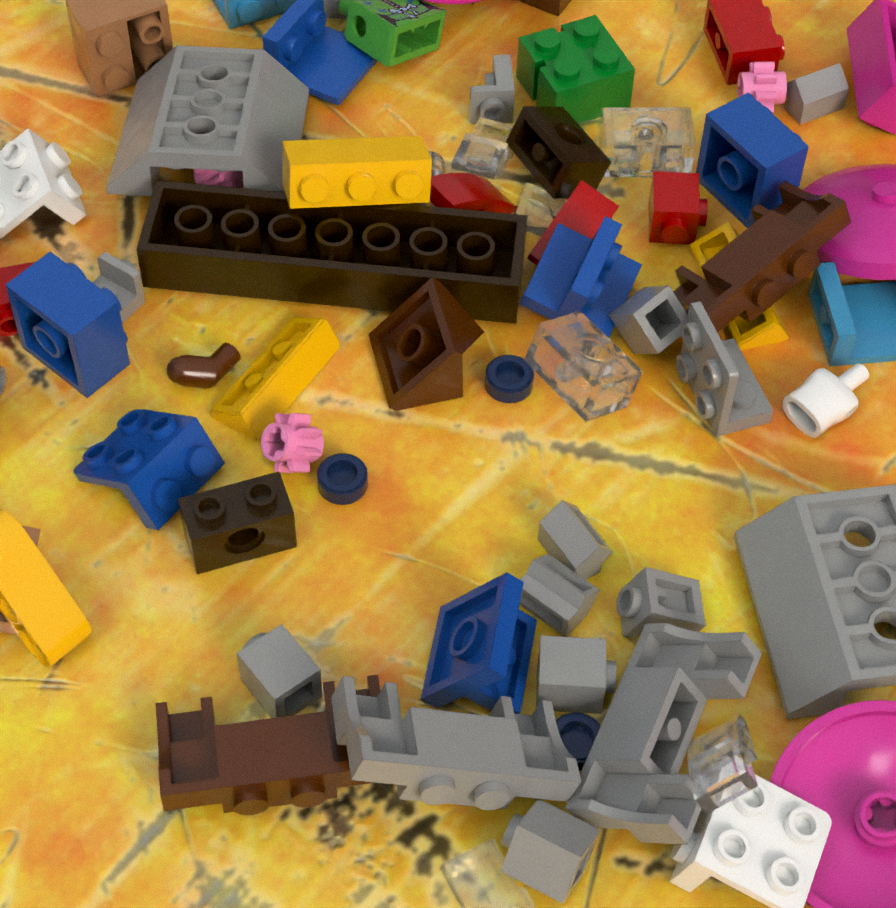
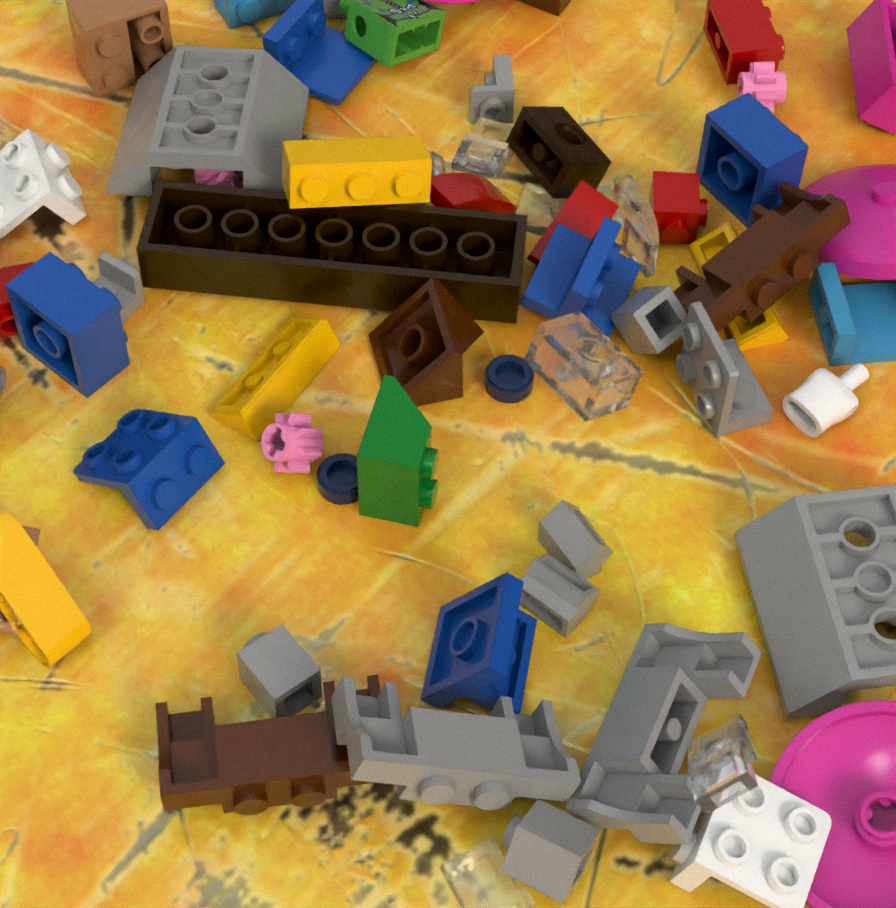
(203, 371): reddish brown arm -> none
(238, 522): dark brown brick -> none
(396, 459): none -> green slope
(574, 673): light grey brick -> none
(575, 69): green piece -> none
(578, 734): dark blue tile -> none
(640, 229): none -> clear slope
(647, 140): clear brick -> none
(660, 598): light grey bracket -> none
(817, 94): light grey piece -> none

